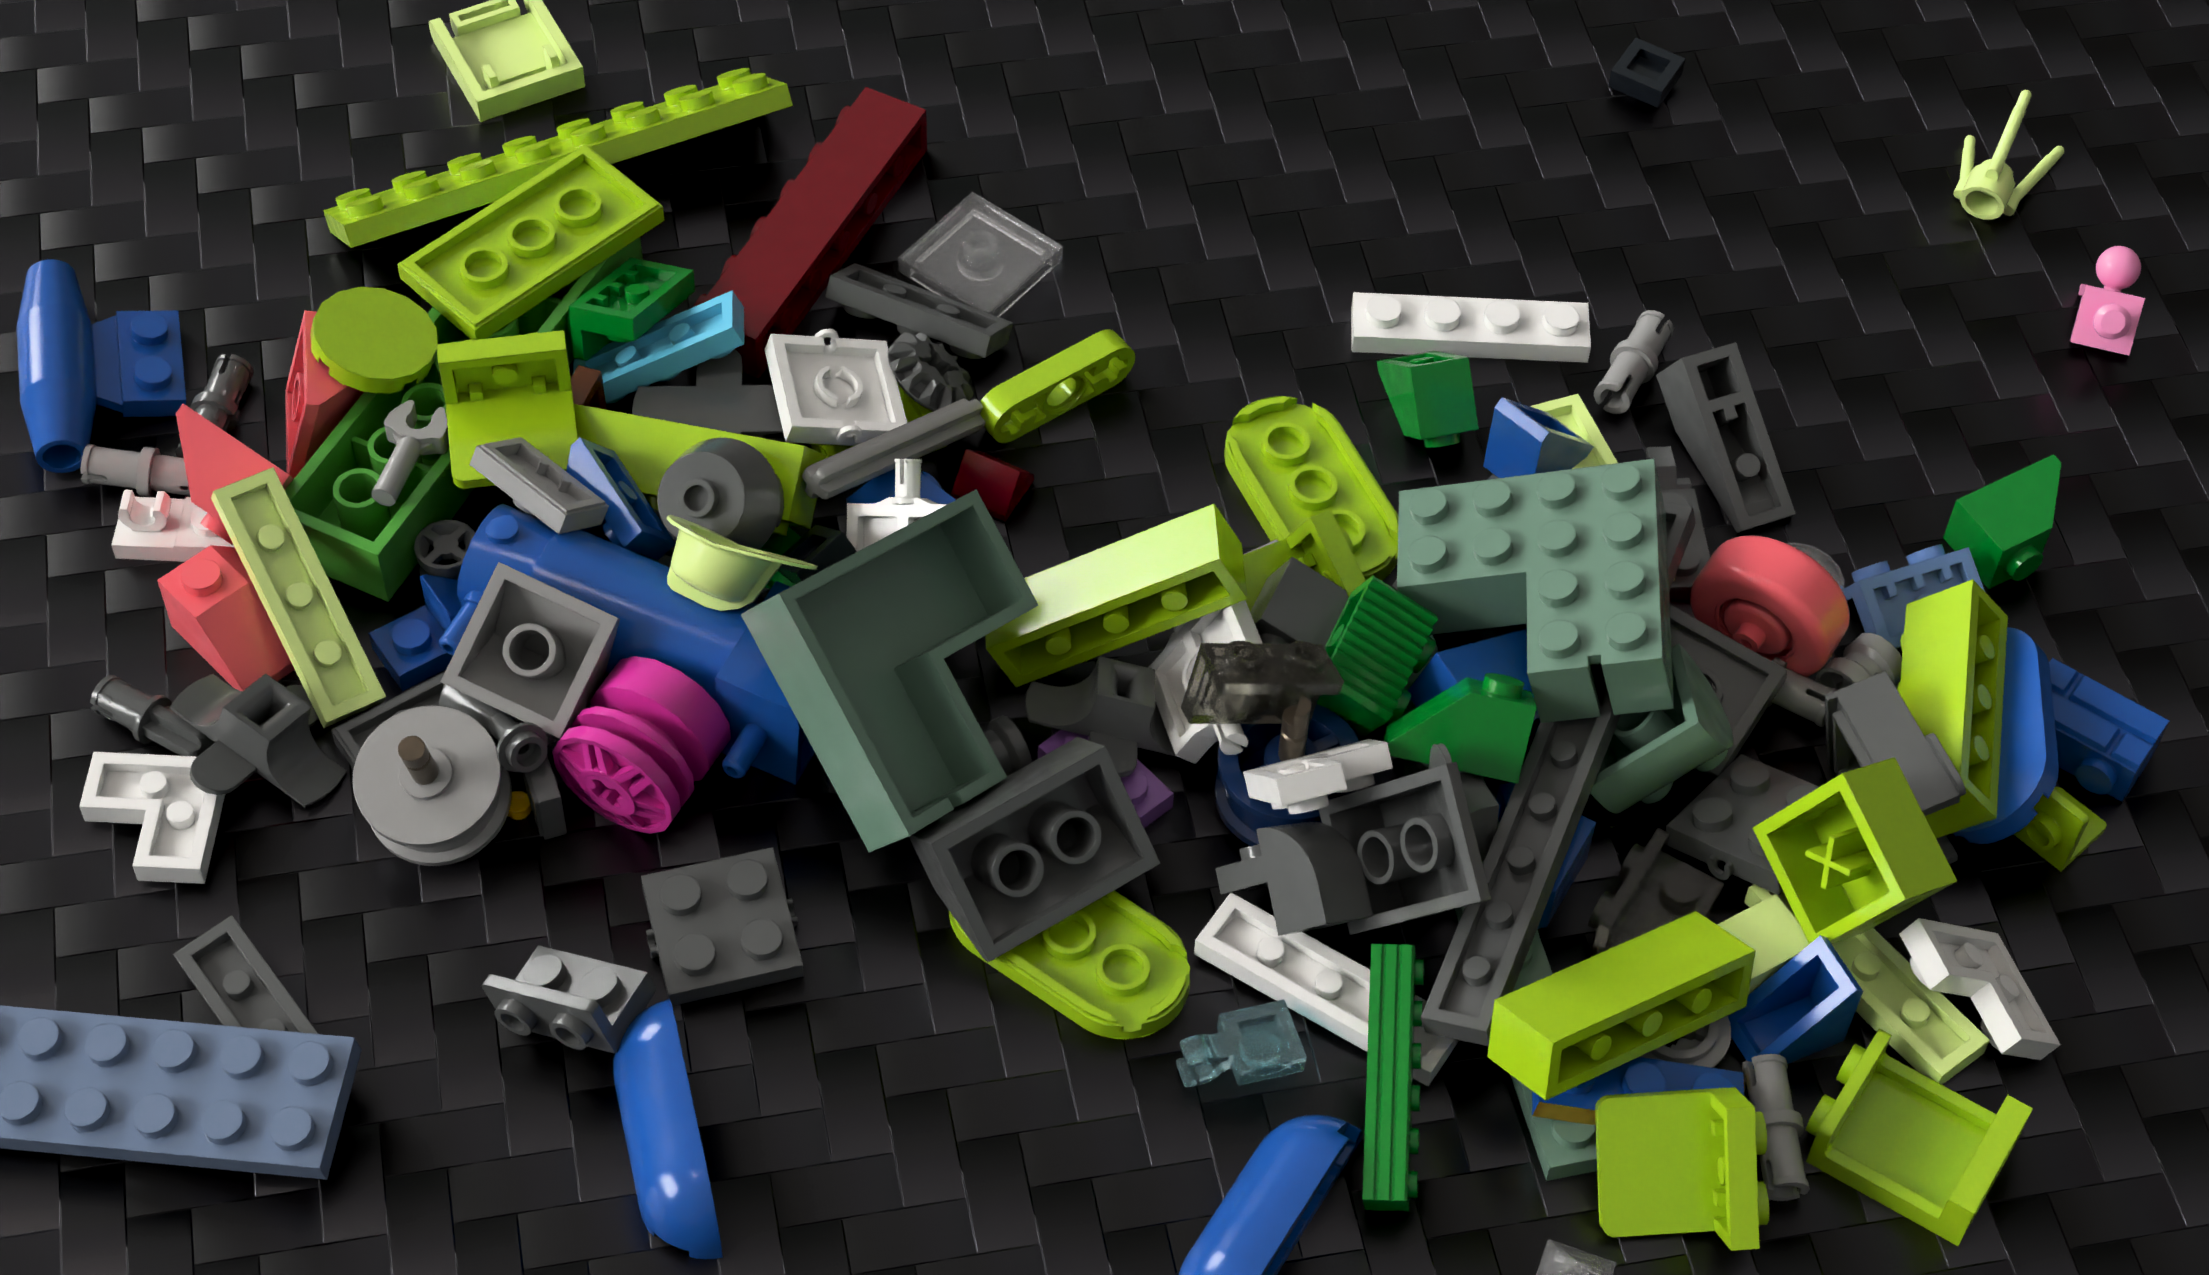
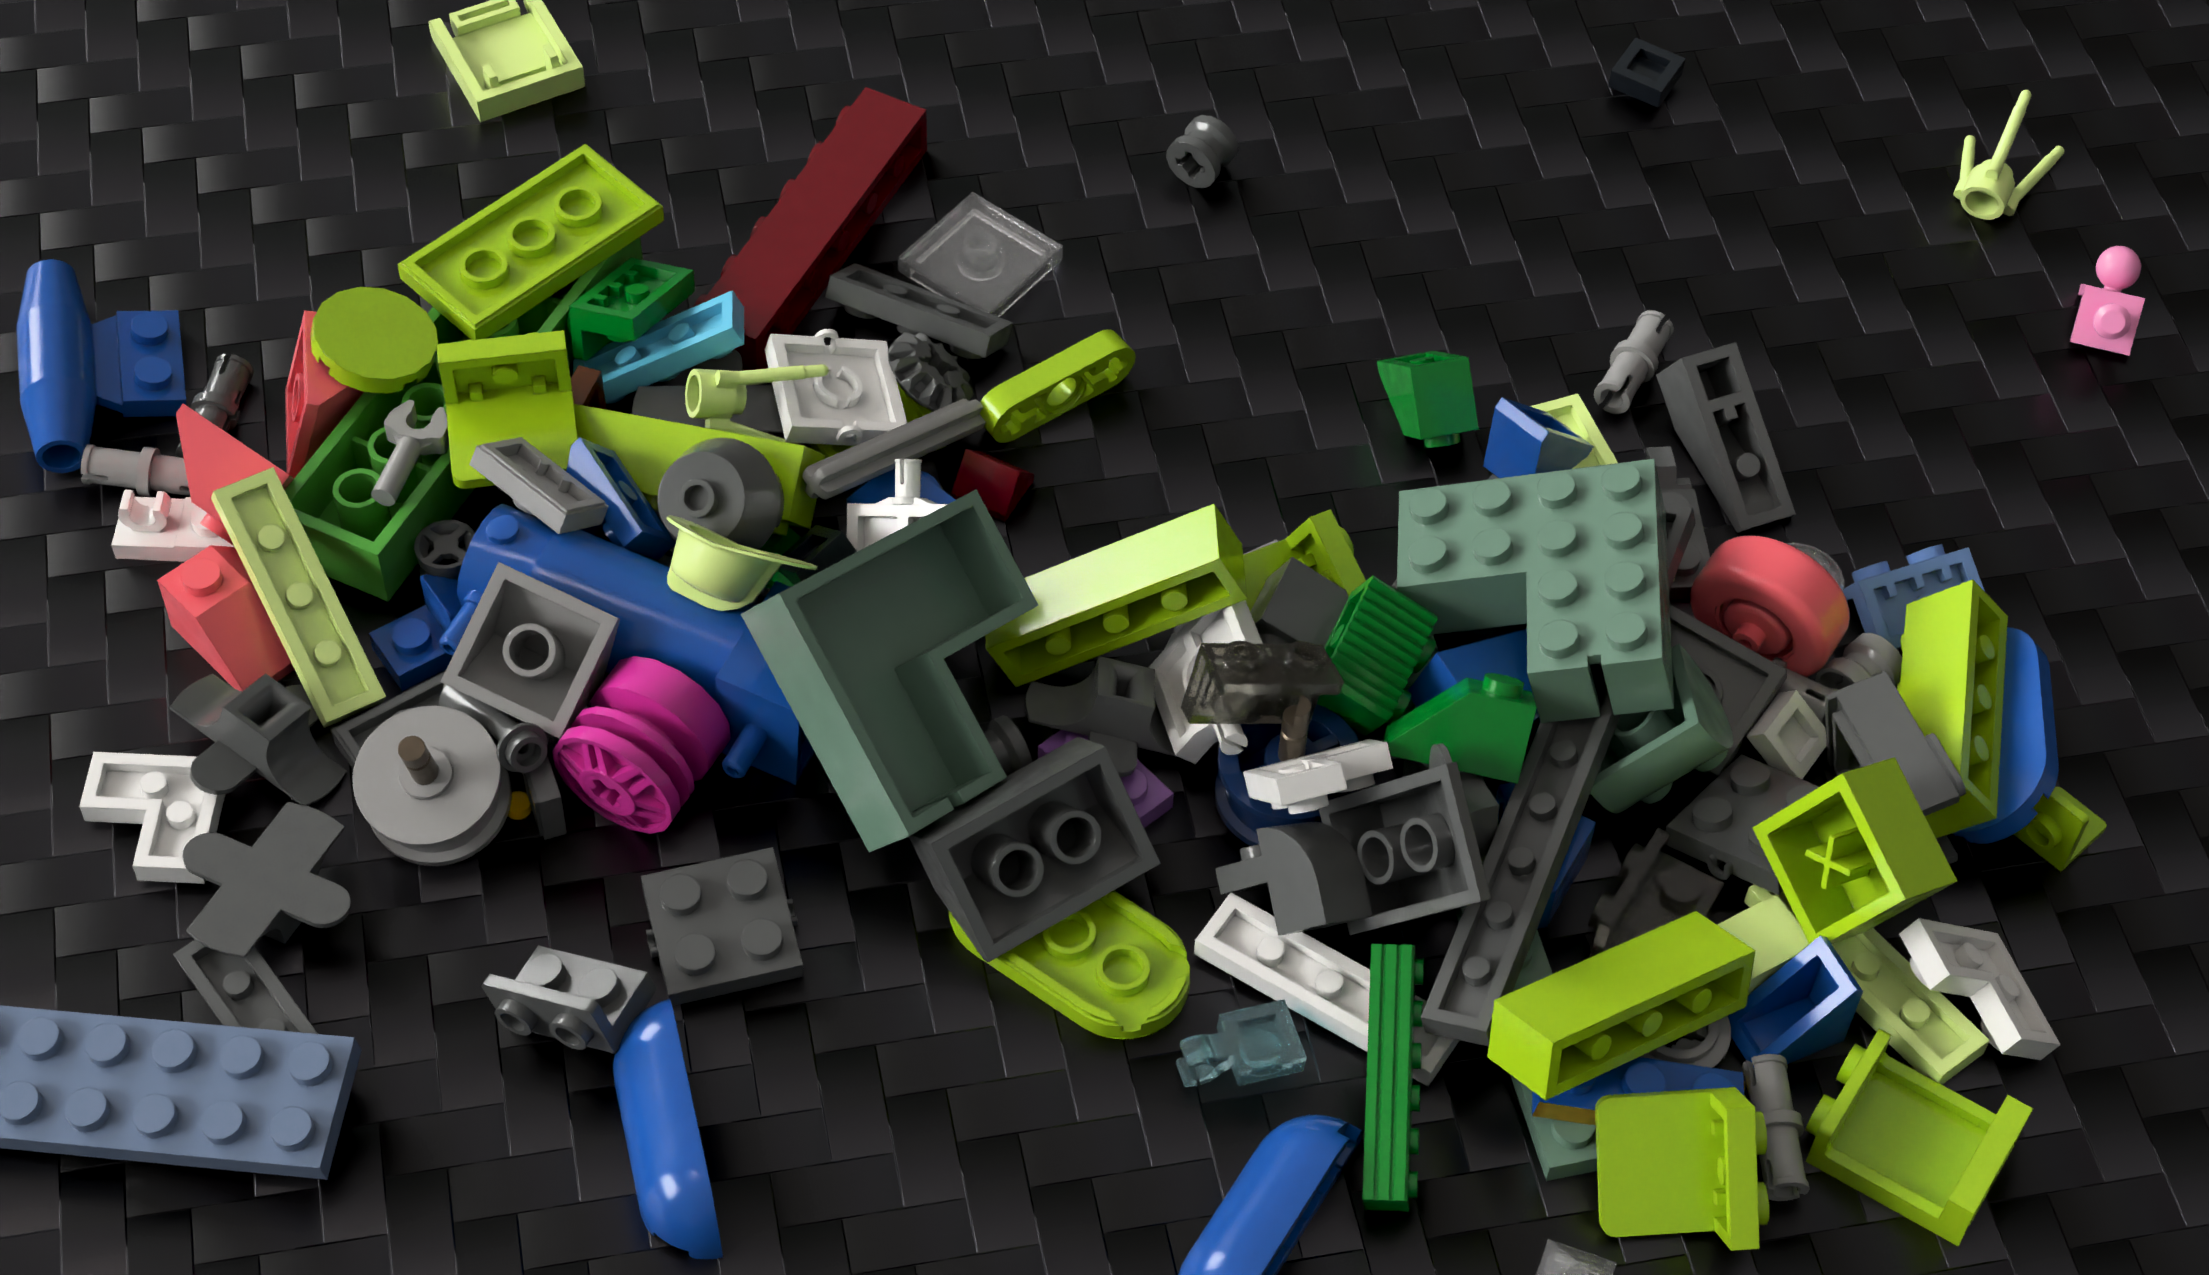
(147, 717): dark grey axle -> none
(267, 885): none -> dark grey piece
(629, 133): lime plate -> none
(721, 393): none -> yellowish green plant
(1202, 151): none -> dark grey wheel
(1302, 463): lime tile -> none
(1470, 327): white plate -> none
(1789, 735): none -> white plate
(2007, 522): green slope -> none
(2101, 733): blue brick -> none

